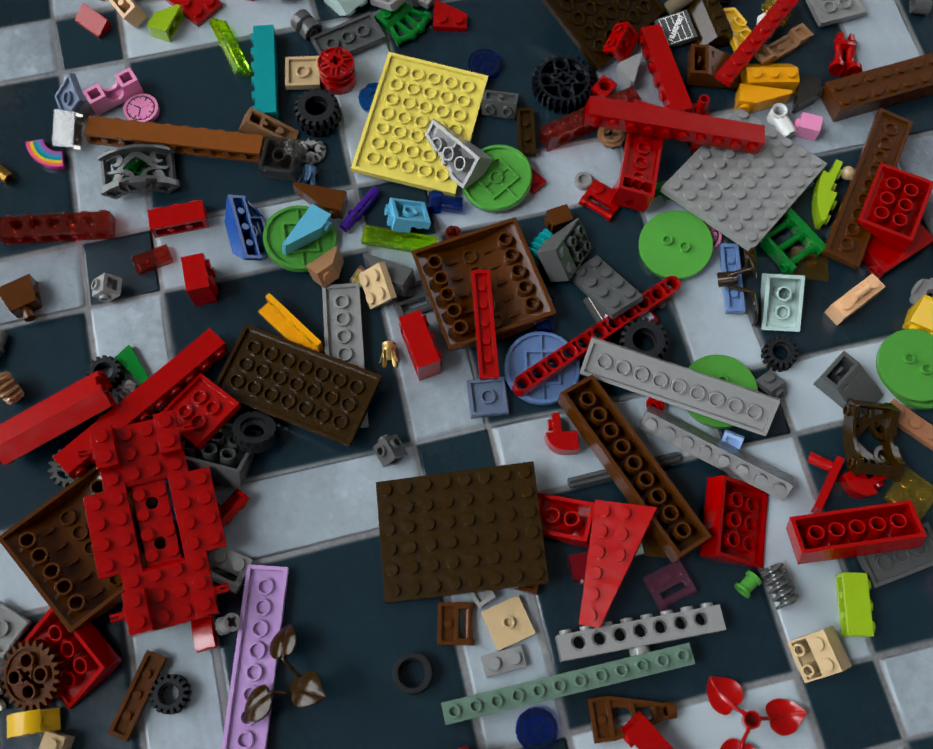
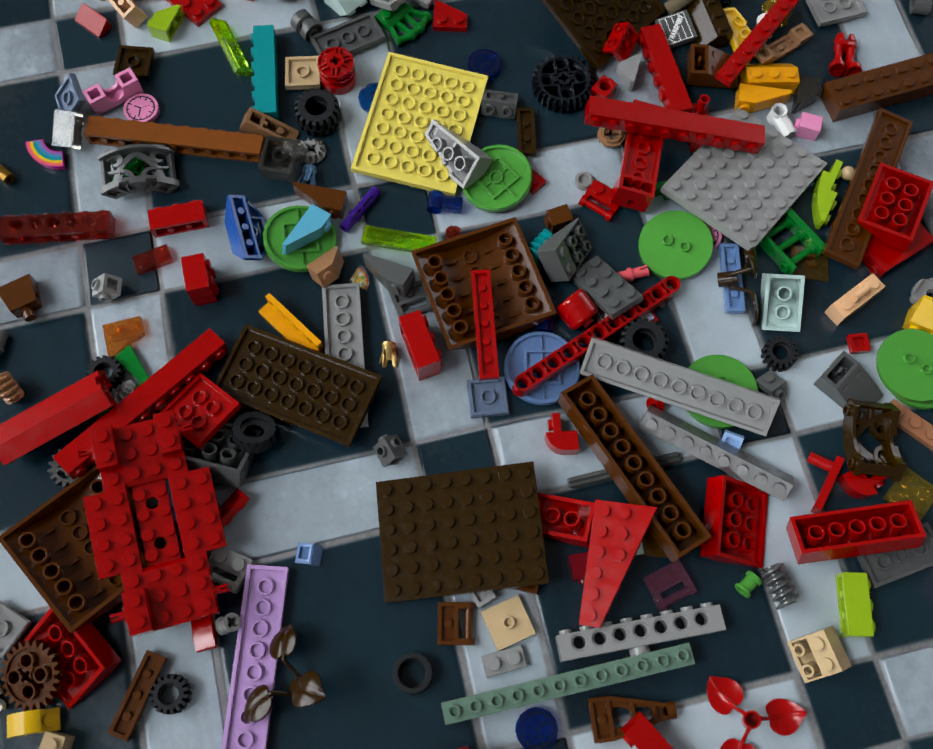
(122, 333): none -> clear orange wing
(137, 58): none -> dark brown plate
(309, 554): none -> medium blue slope
(377, 285): tan plate -> none
(406, 214): medium azure plate -> none
(572, 125): clear red brick -> none
(577, 310): none -> red head
(634, 273): none -> coral pin
(858, 343): none -> red plate

